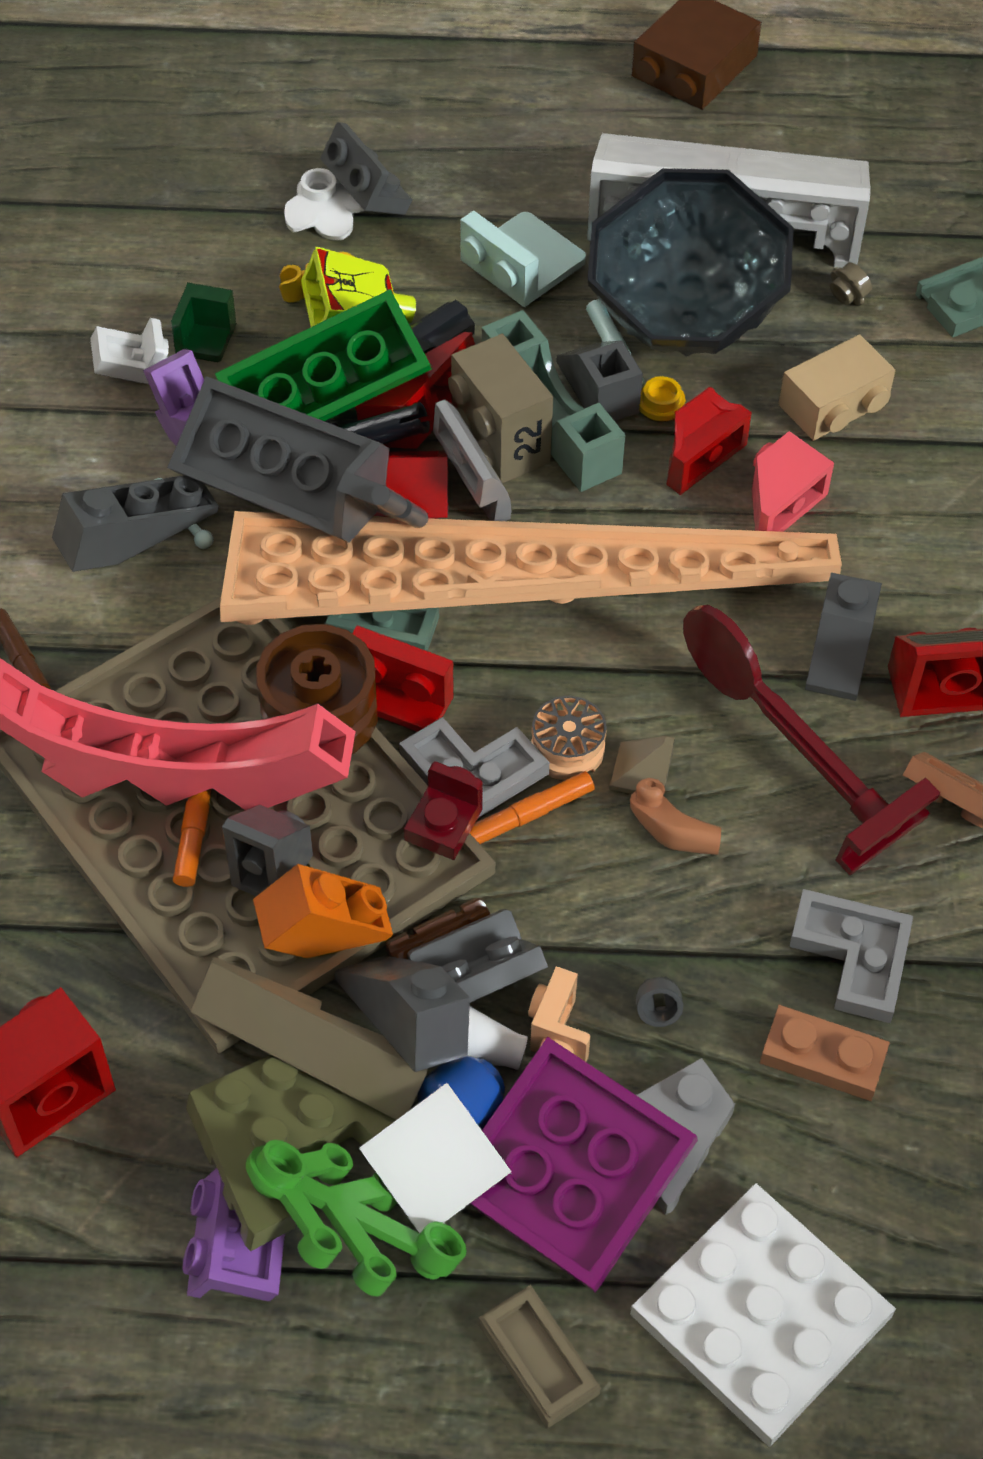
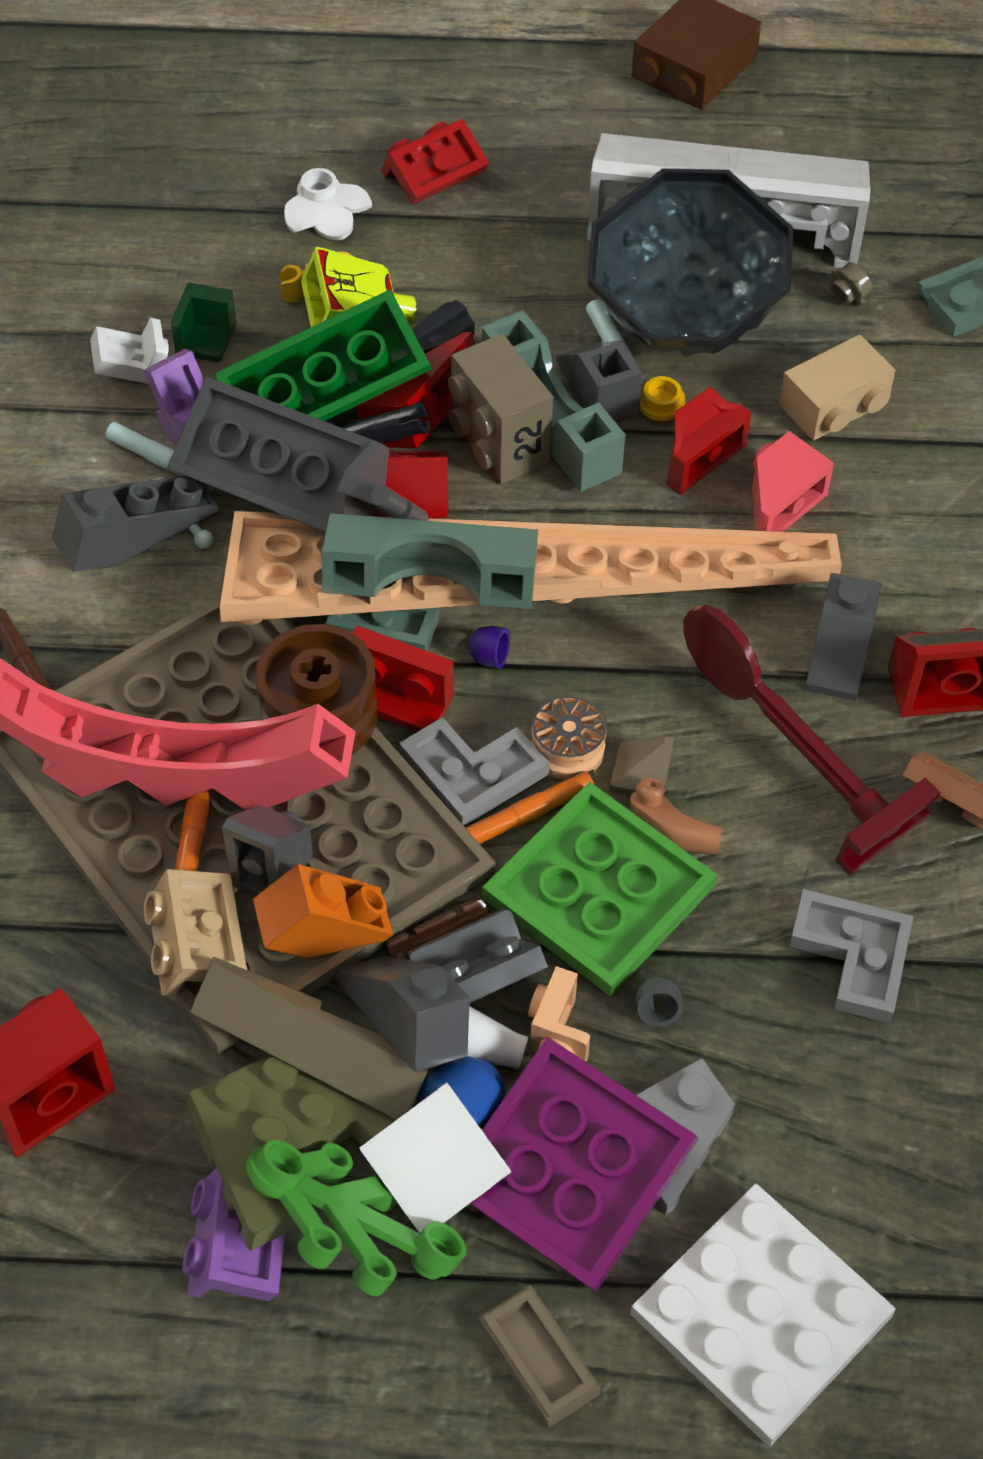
(143, 446): none -> light aqua piece
(191, 923): none -> tan bracket
(363, 173): dark grey bracket -> none
(372, 552): none -> sand green arch
(435, 161): none -> red bracket
(446, 810): dark red bracket -> none
(471, 462): light grey slope -> none
(490, 646): none -> dark purple hinge
(519, 256): light aqua bracket -> none
(600, 888): none -> bright green plate
(824, 1052): nougat plate -> none

